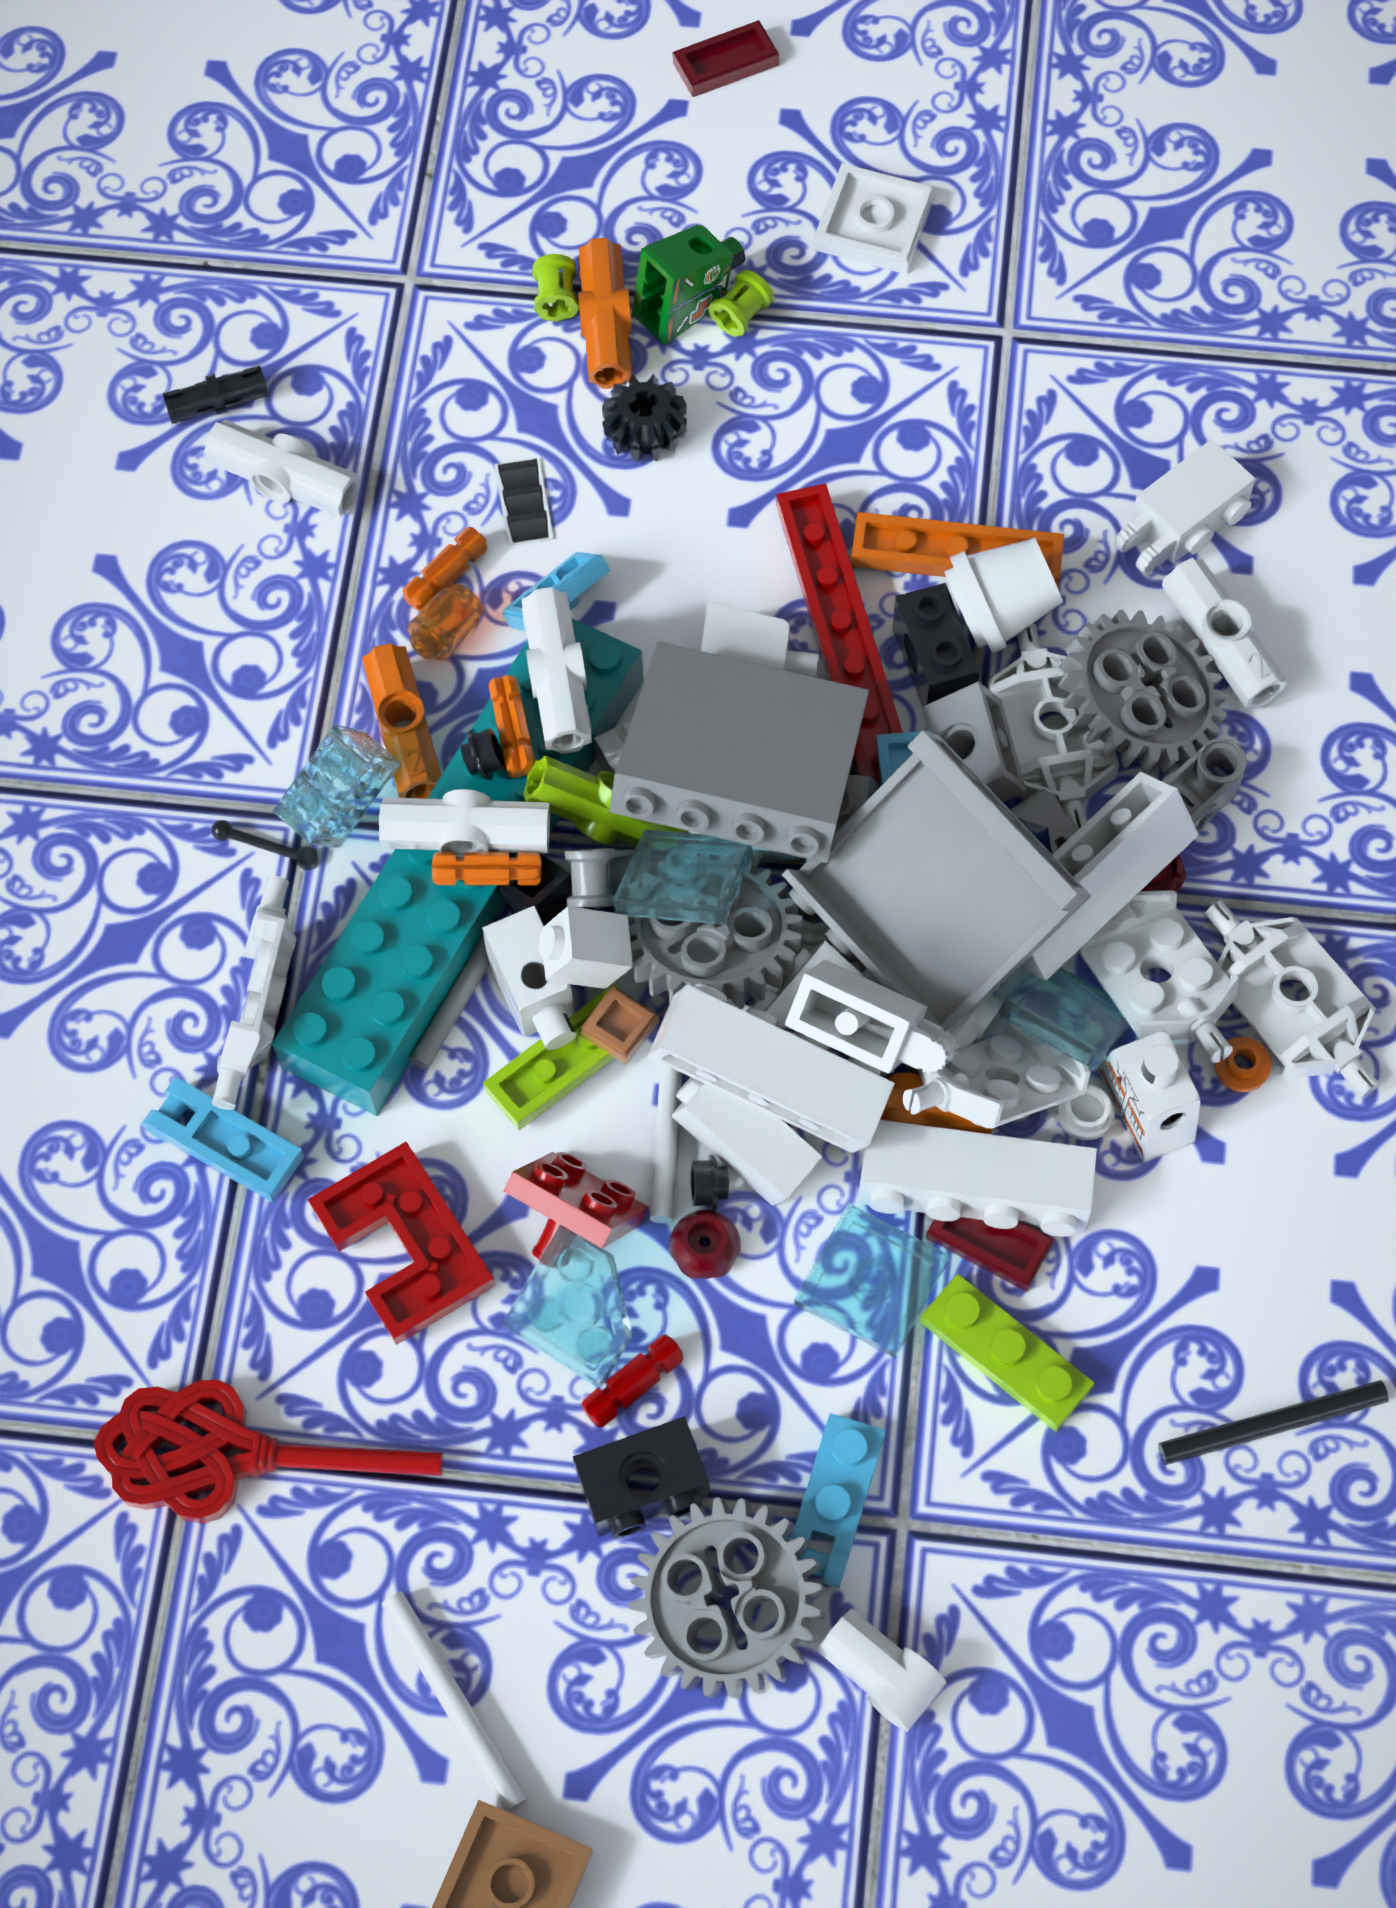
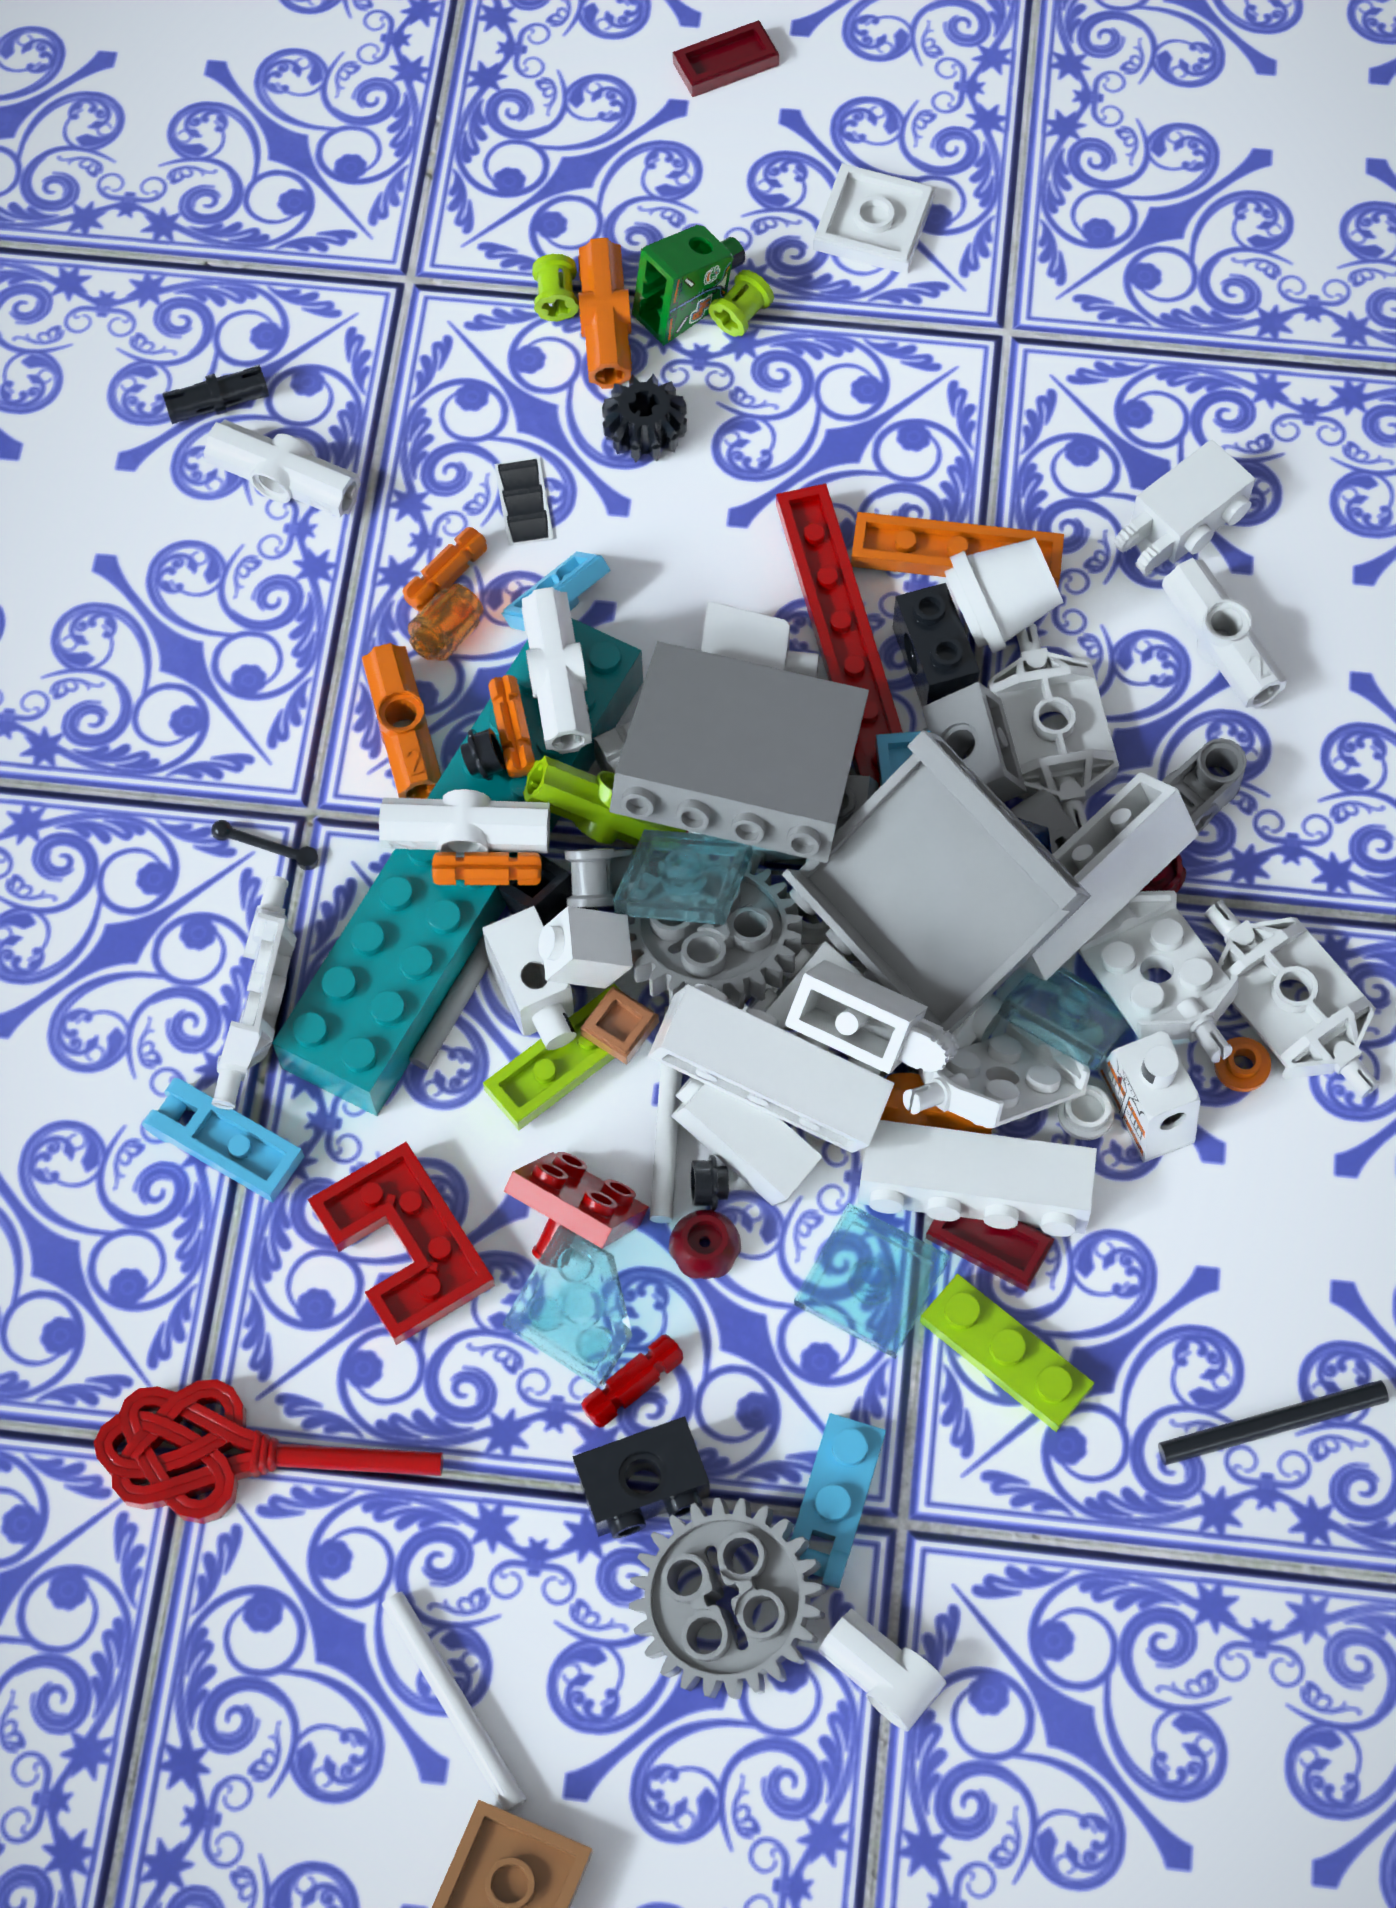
(336, 786): clear light blue brick -> none
(1142, 690): light grey gear -> none

